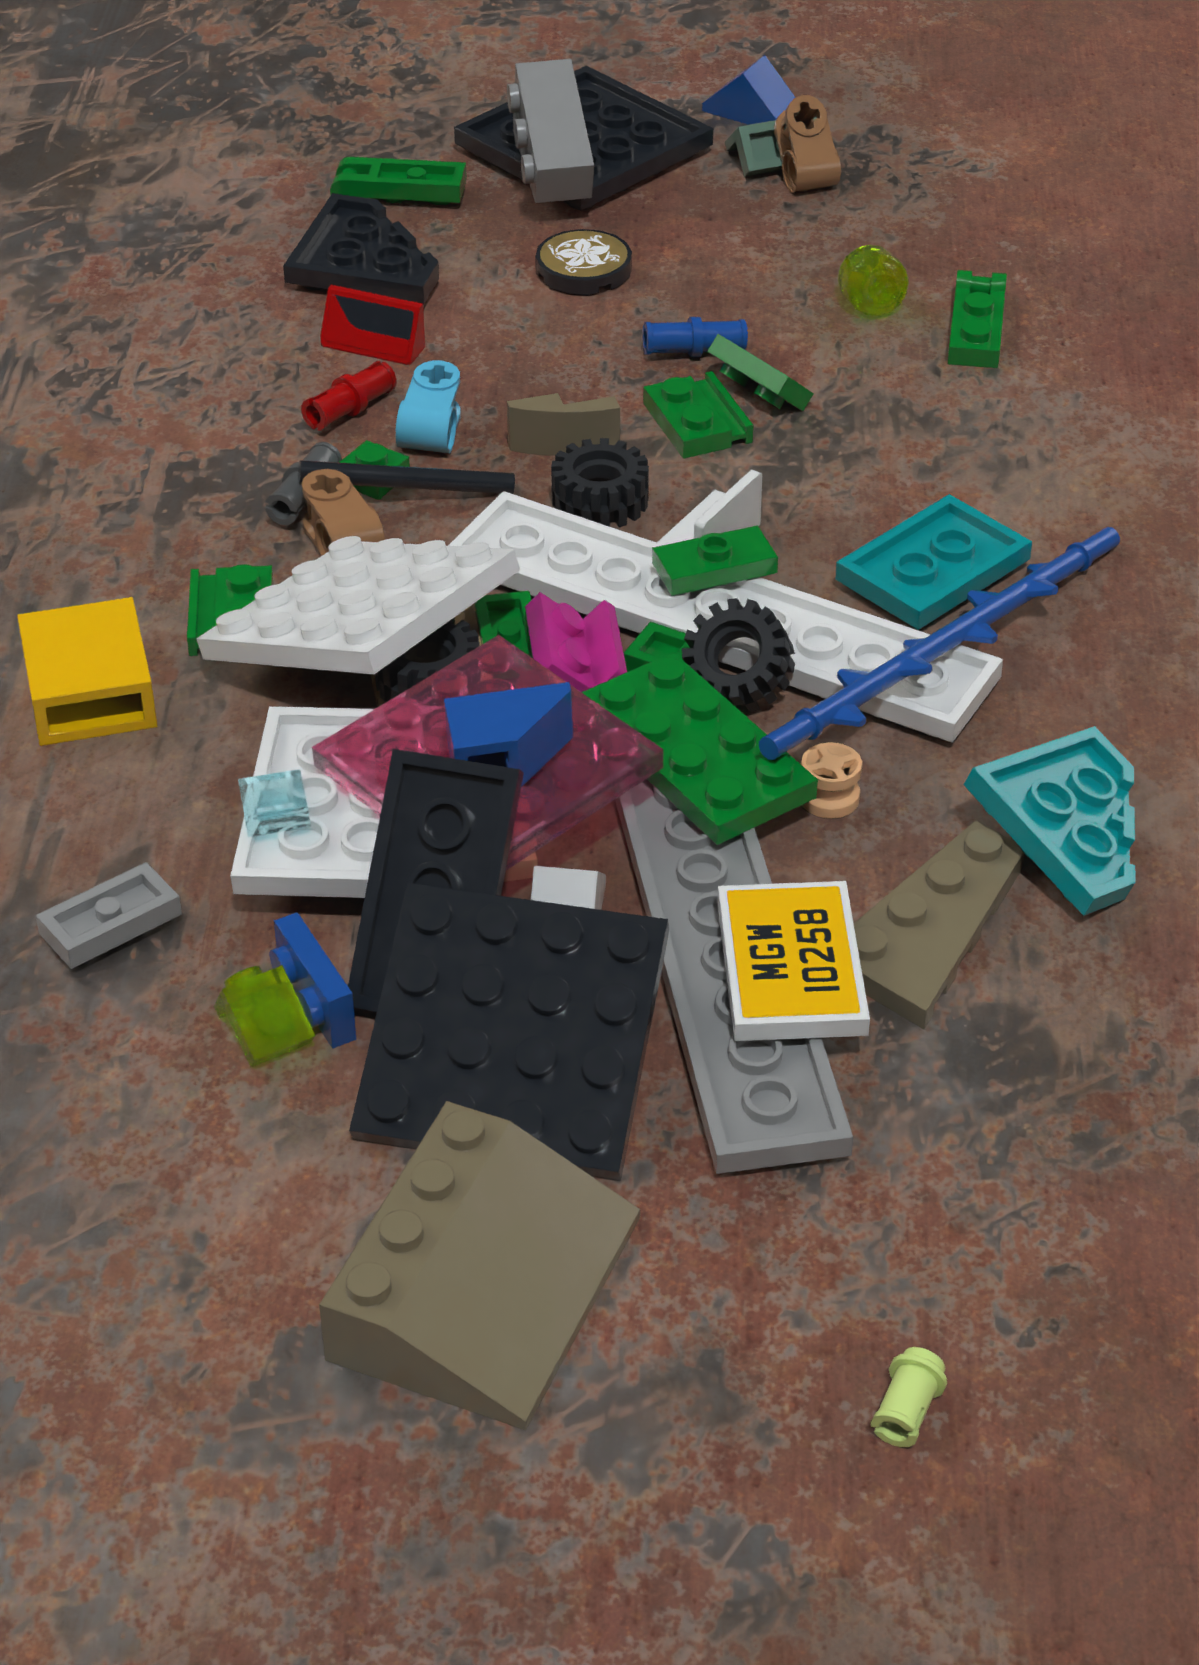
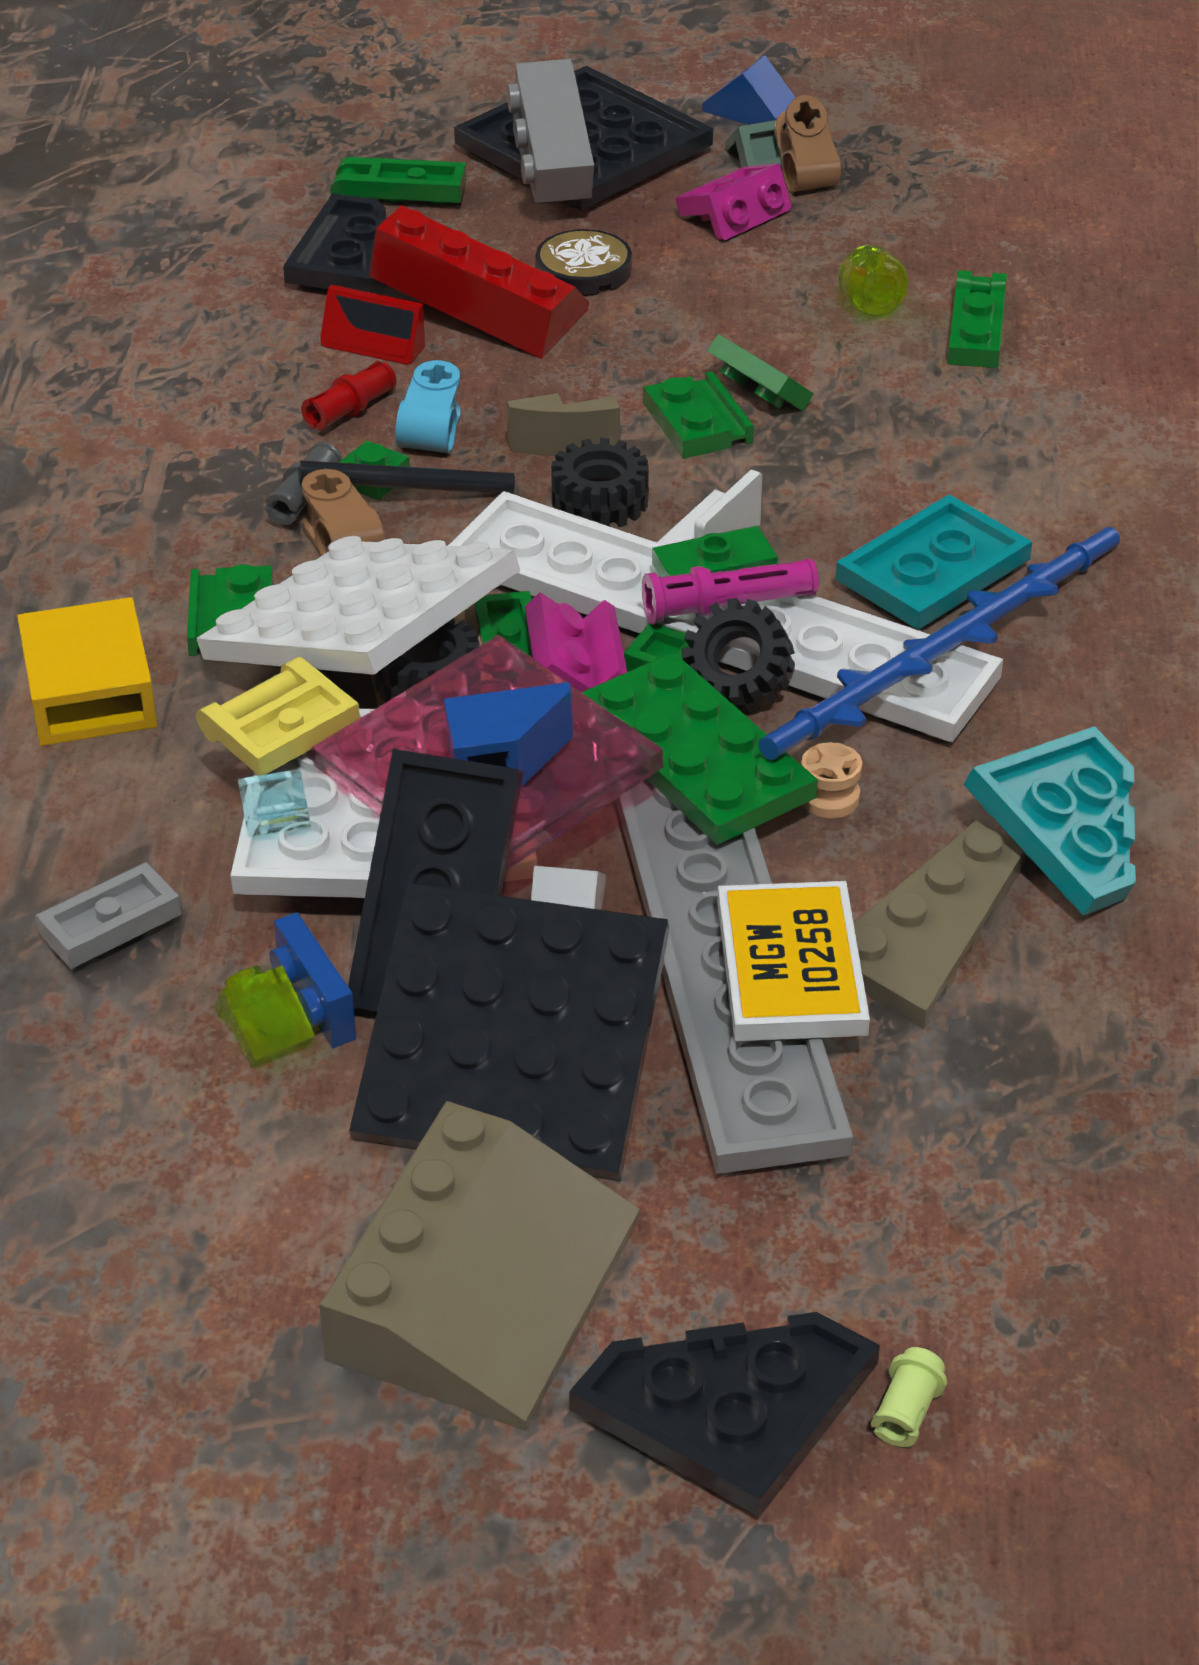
(279, 717): none -> light yellow plate
(474, 282): none -> red slope
(691, 336): blue pin -> none
(701, 588): none -> dark pink pin
(728, 1400): none -> black plate
(738, 199): none -> dark pink bracket

